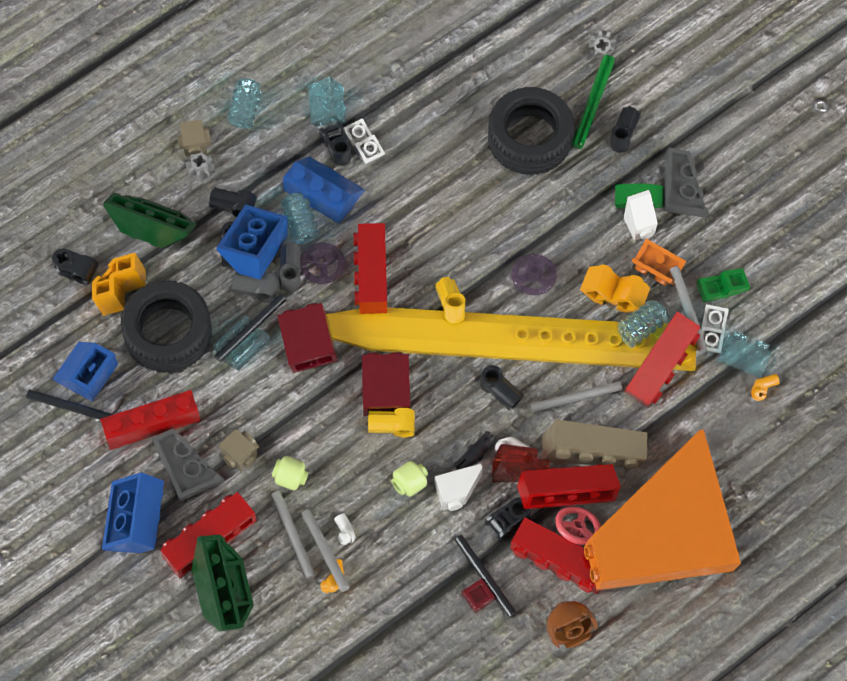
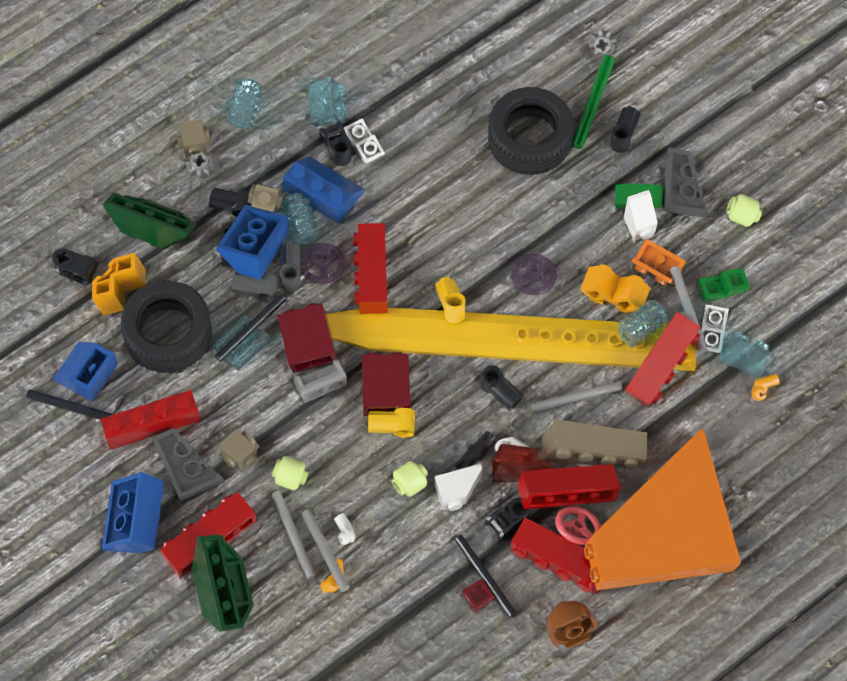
(265, 197): none -> dark tan brick
(321, 382): none -> light grey hinge
(744, 210): none -> yellowish green head

